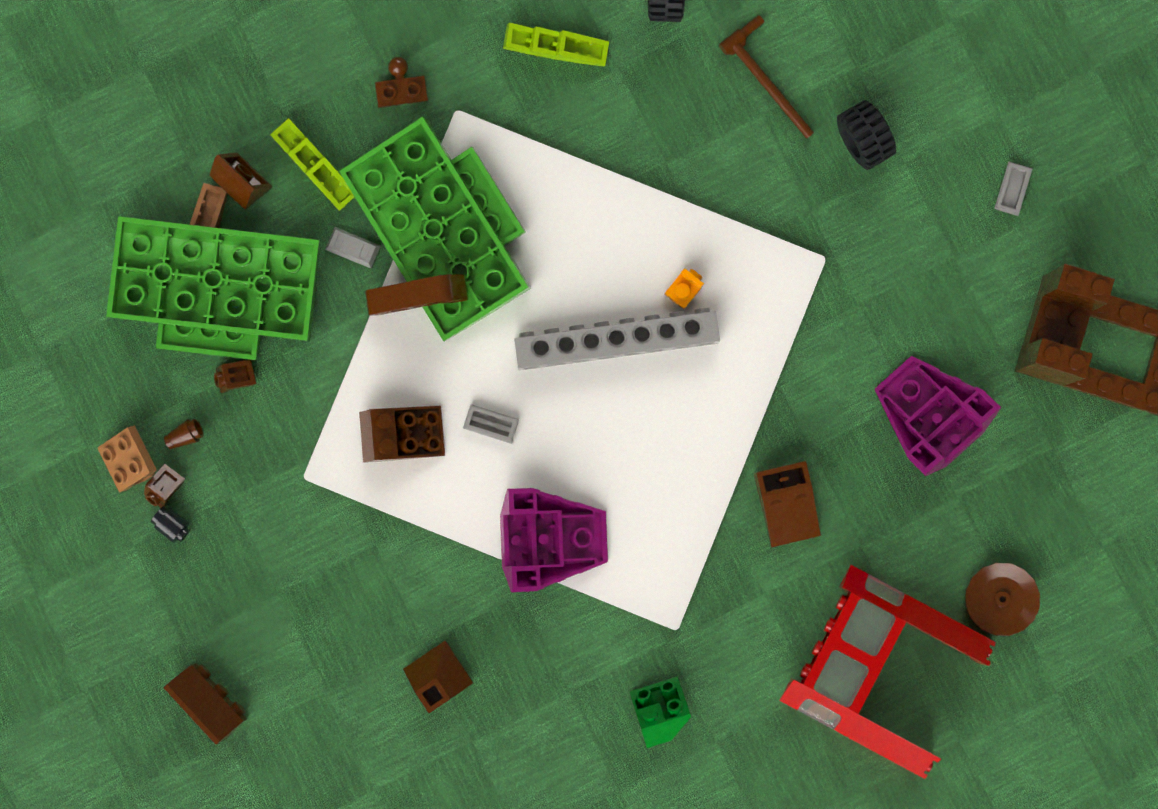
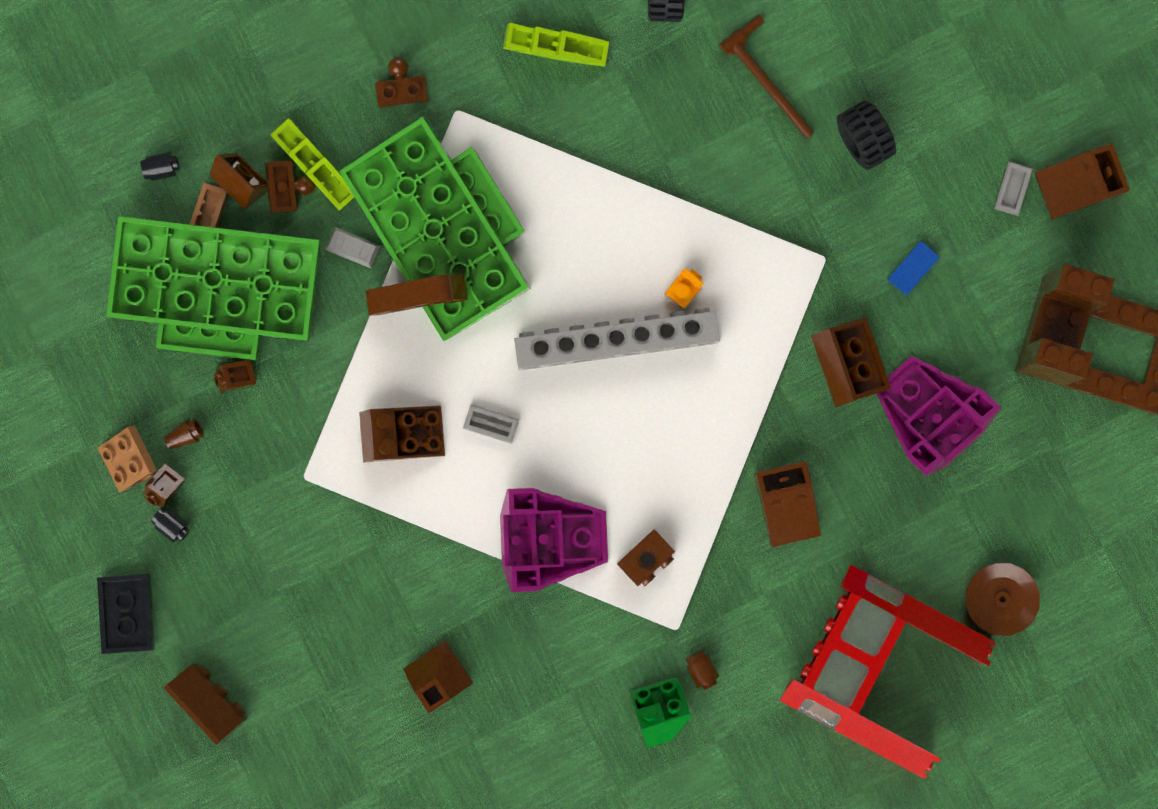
(125, 613): none -> black plate
(159, 166): none -> black brick
(283, 187): none -> reddish brown plate
(631, 562): none -> reddish brown brick
(702, 670): none -> reddish brown brick
(850, 362): none -> reddish brown slope
(913, 268): none -> blue tile
(1082, 181): none -> reddish brown slope

